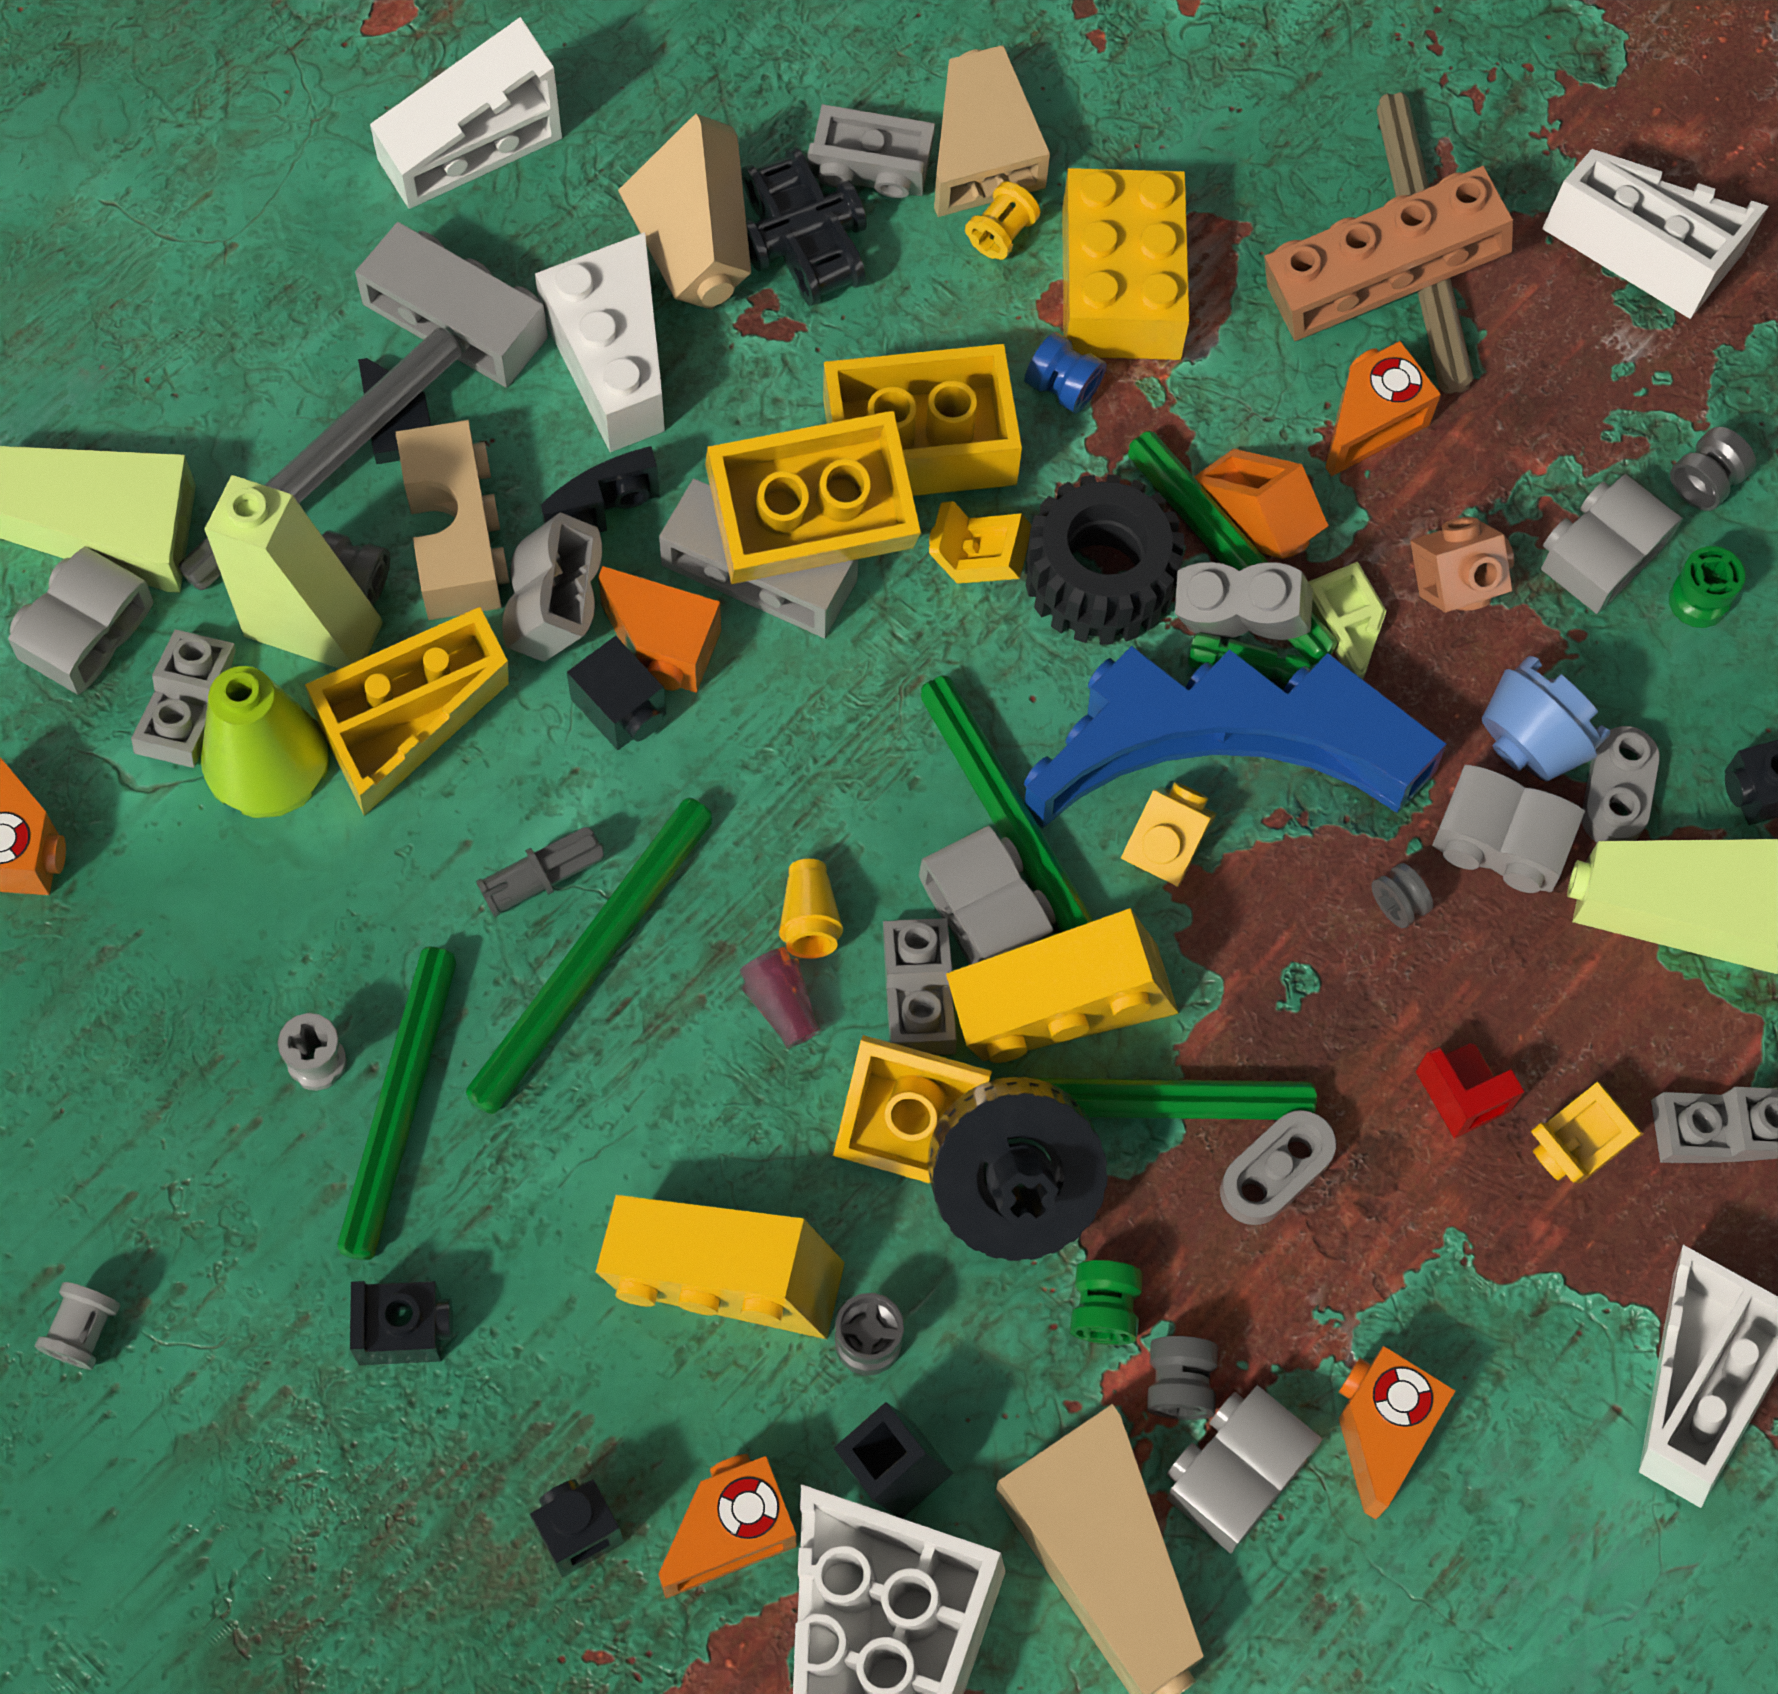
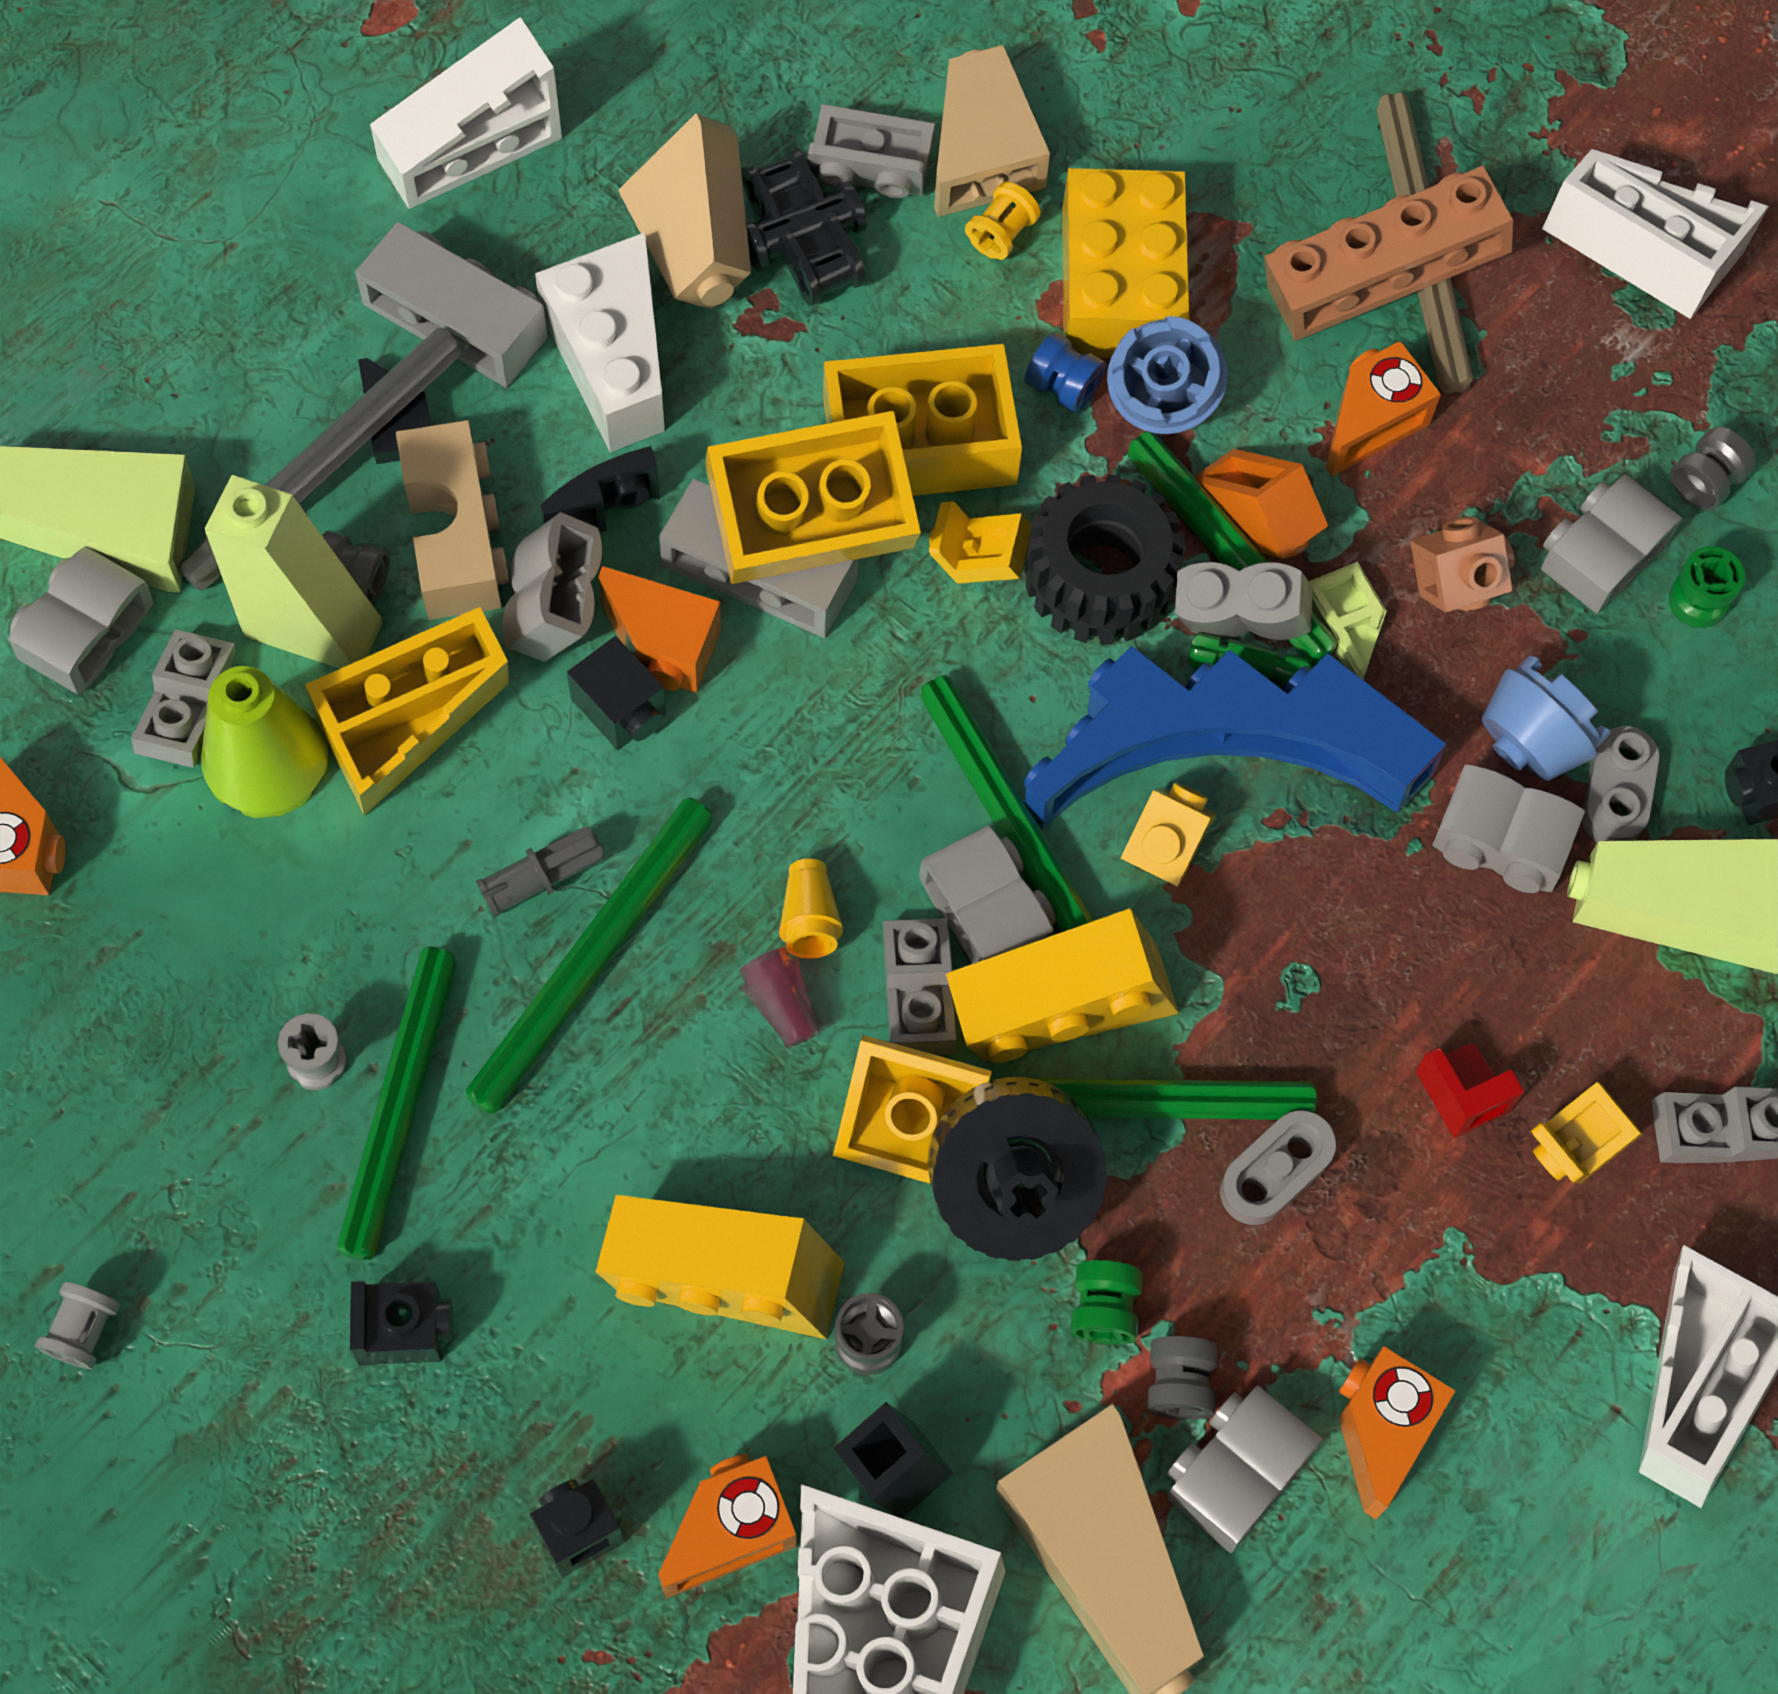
(1167, 375): none -> medium blue cone
(1402, 895): dark grey bush -> none

